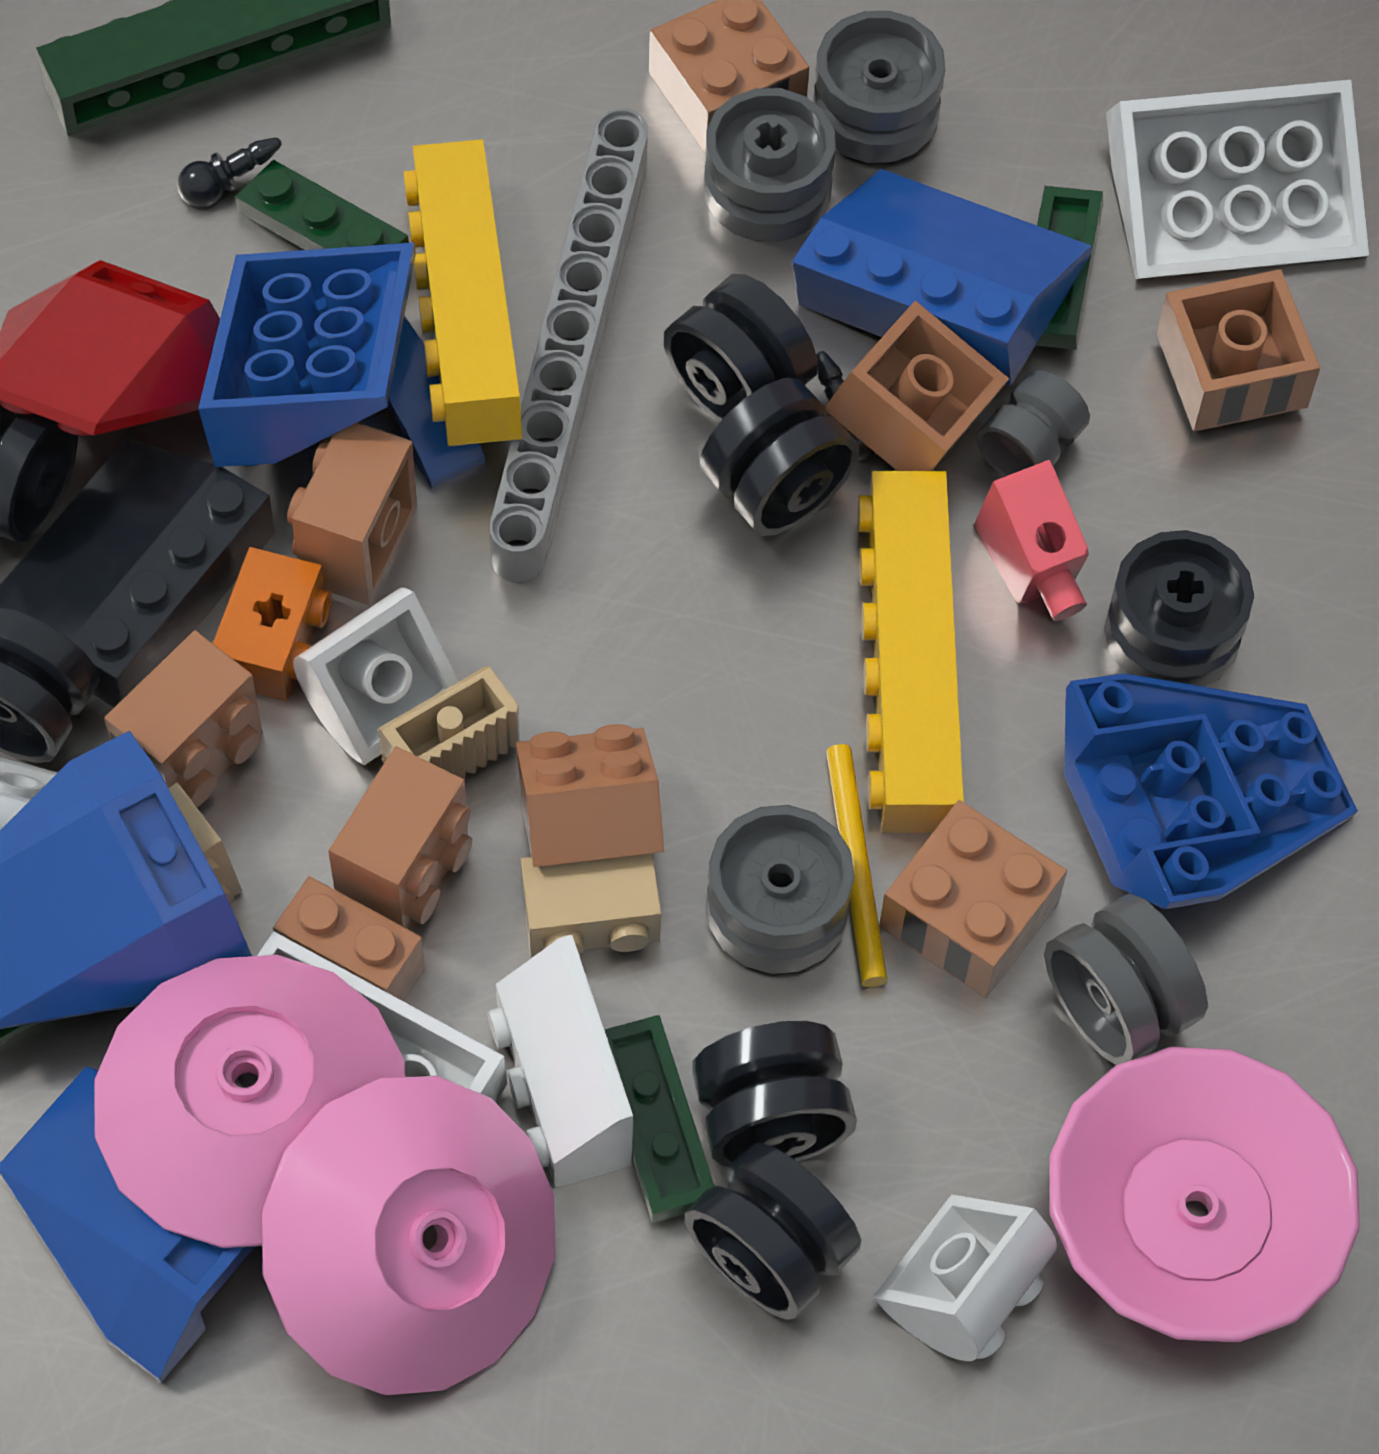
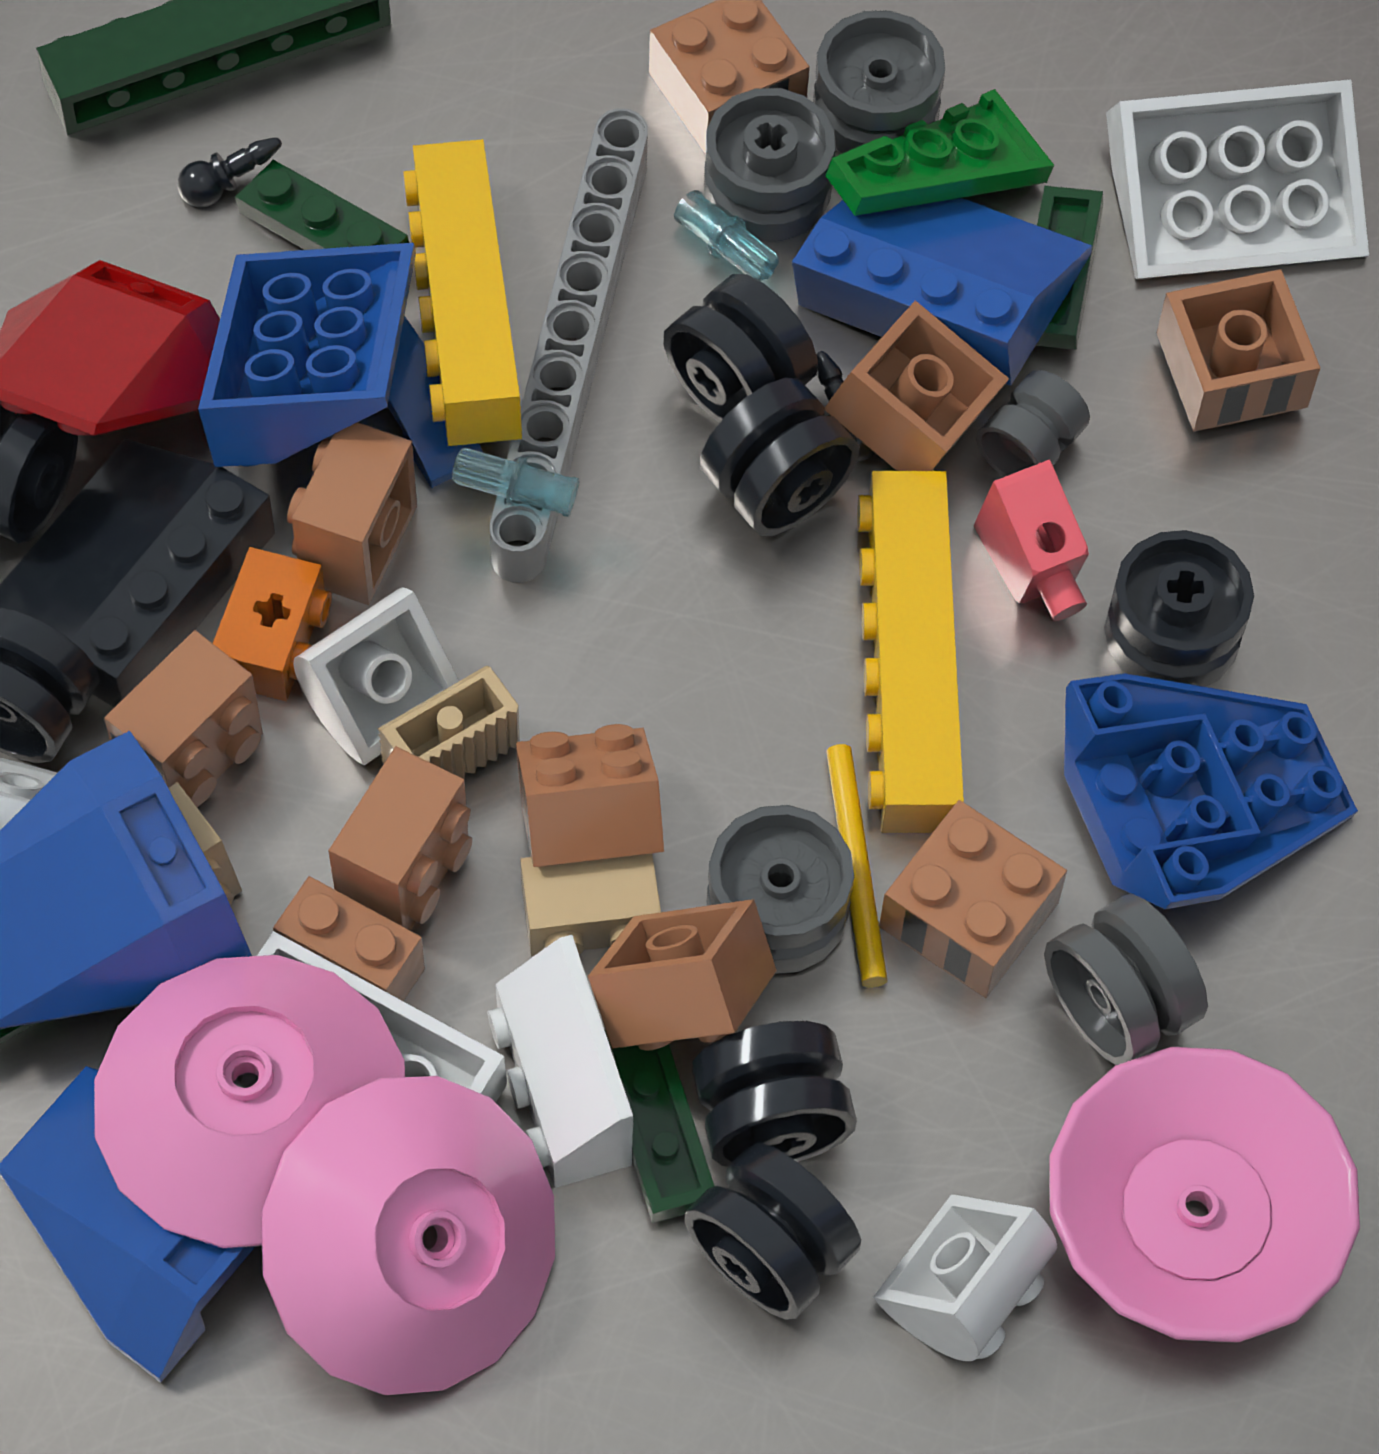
(515, 481): none -> clear light blue axle
(682, 975): none -> nougat brick
(726, 236): none -> clear light blue axle
(952, 158): none -> green wing

